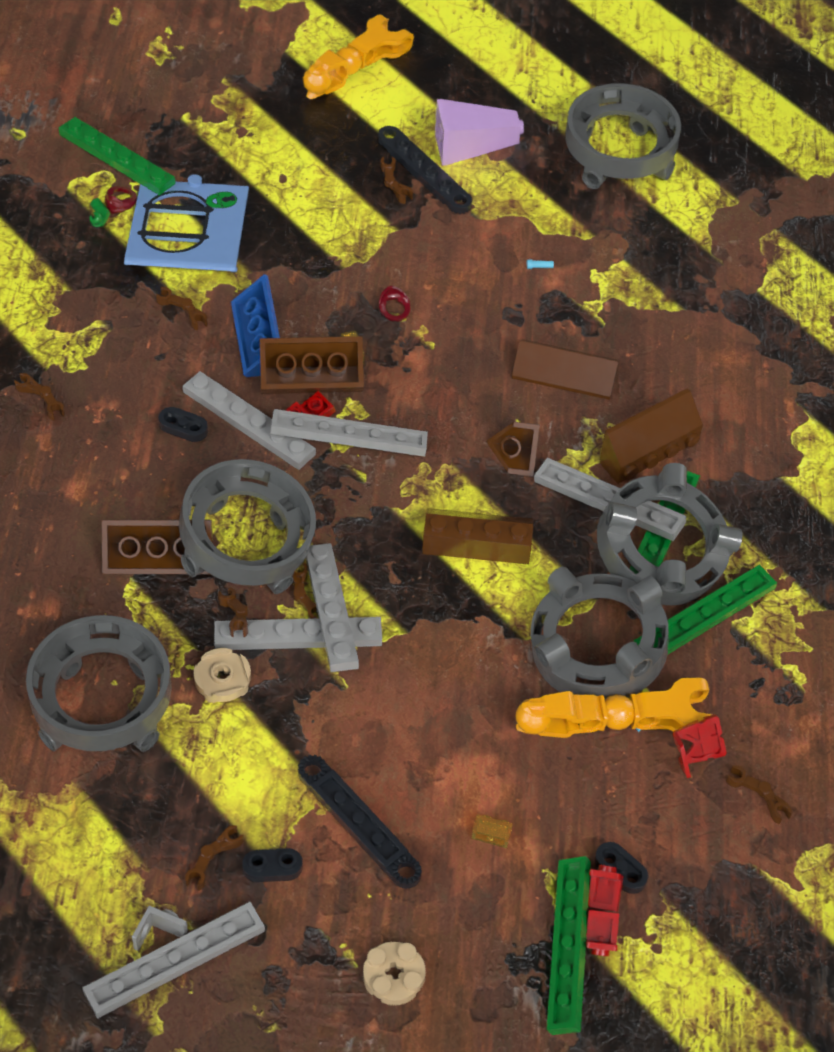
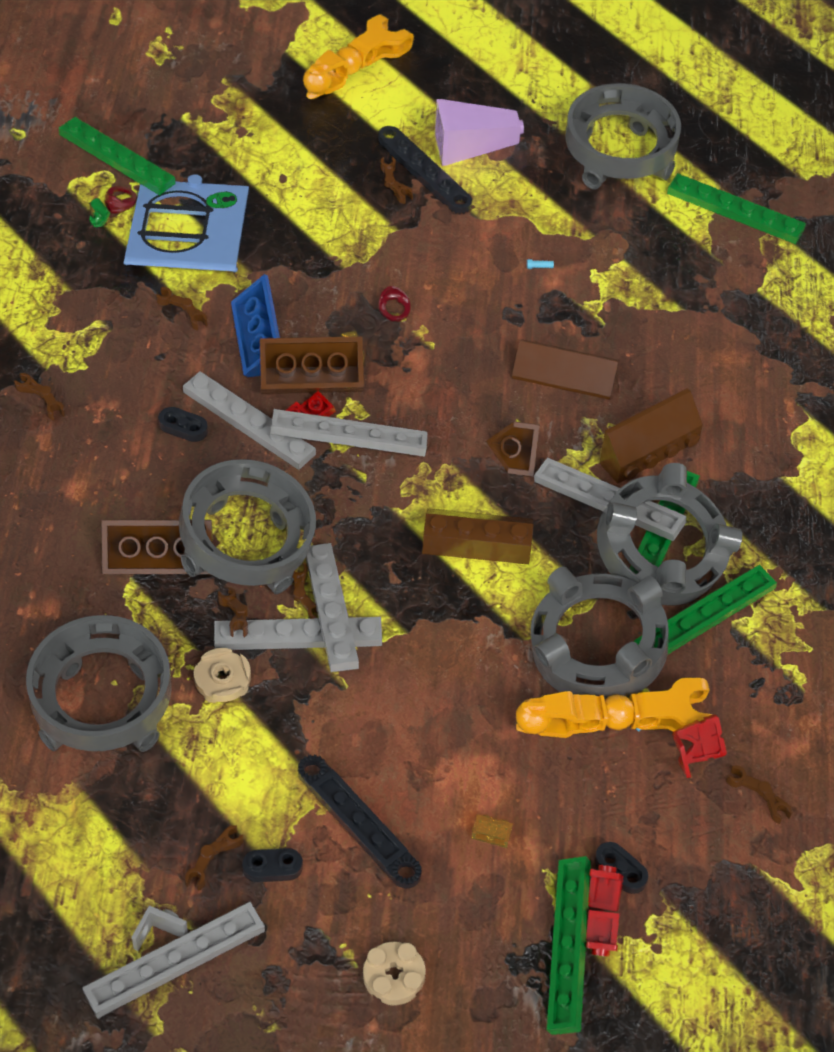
(736, 208): none -> green plate

